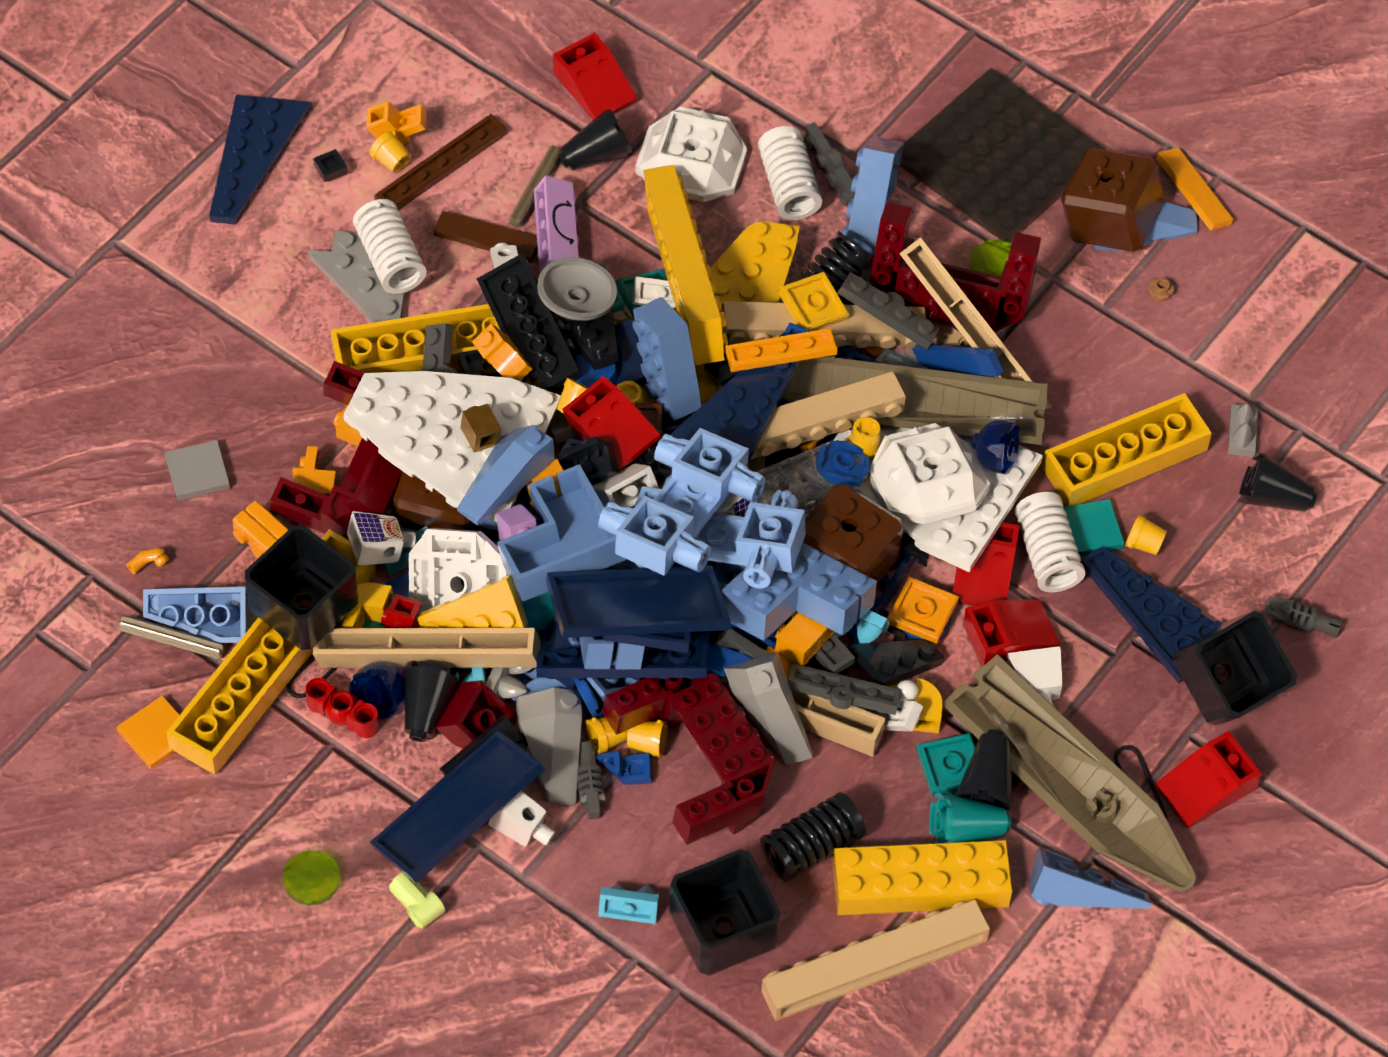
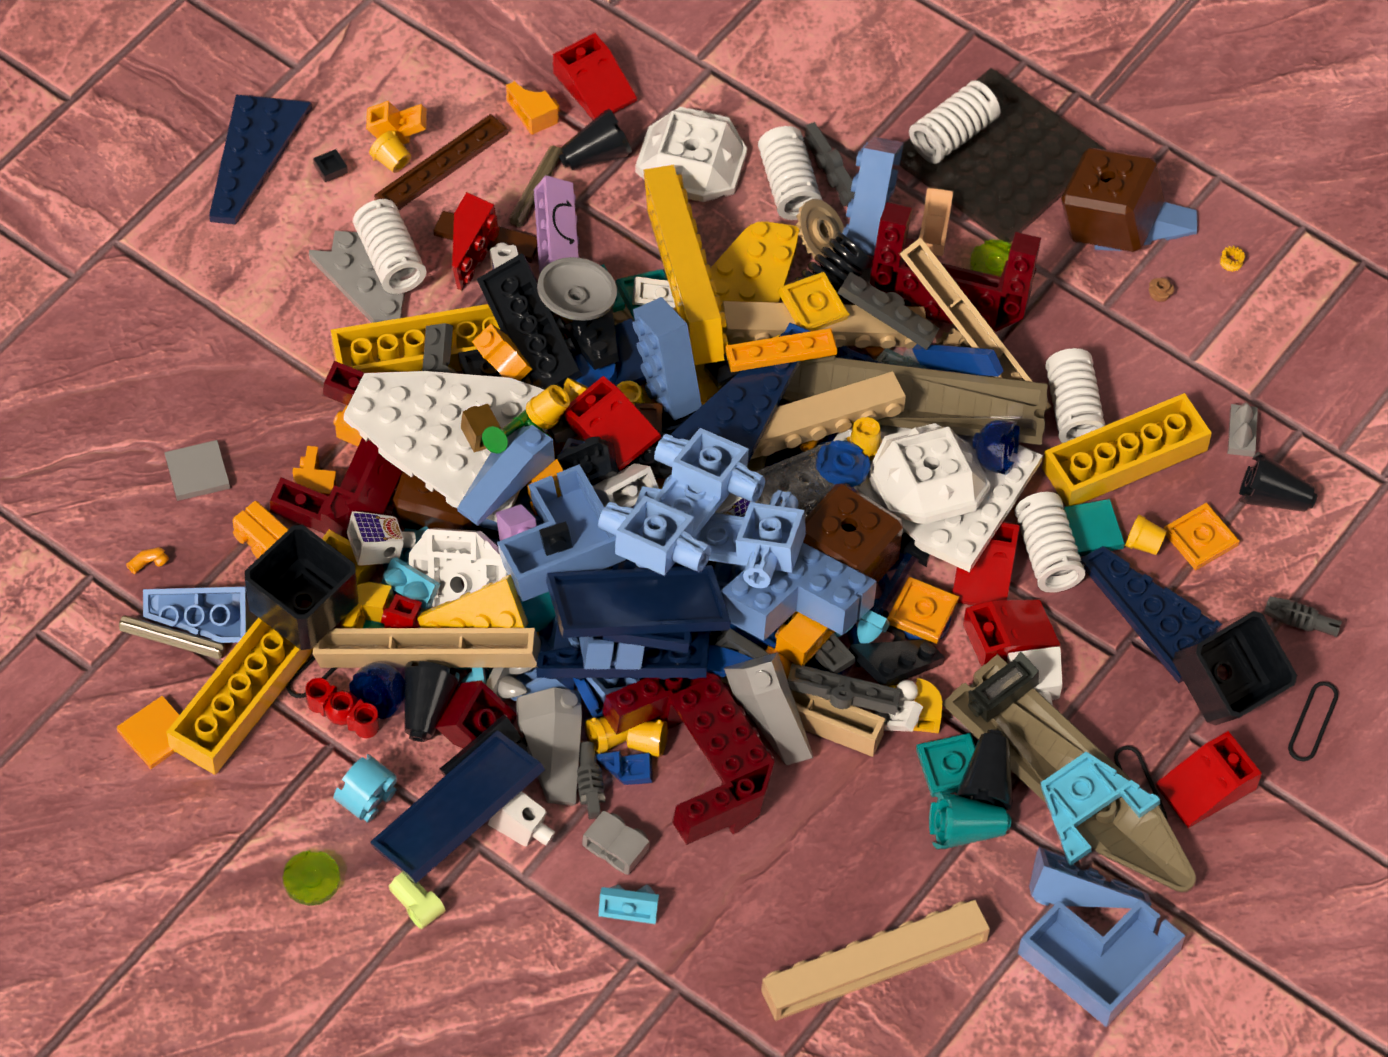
(366, 787): none -> medium azure brick
(410, 582): none -> medium azure tile
(473, 230): none -> red slope
(496, 439): none -> green piece
(534, 109): none -> light orange arch
(548, 406): none -> yellow piece
(555, 538): none -> black plate
(616, 842): none -> light grey brick
(729, 892): black plate -> none
(813, 836): black piece -> none
(817, 225): none -> tan gear
(921, 877): yellow brick -> none
(936, 219): none -> light nougat arch
(954, 121): none -> white piece
(1003, 688): none -> pearl dark grey window
(1074, 393): none -> white piece
(1082, 791): none -> medium azure wing
(1096, 969): none -> medium blue piece
(1194, 189): light orange tile -> none
(1201, 536): none -> light orange tile
(1237, 254): none -> yellow bush
(1302, 717): none -> black piece

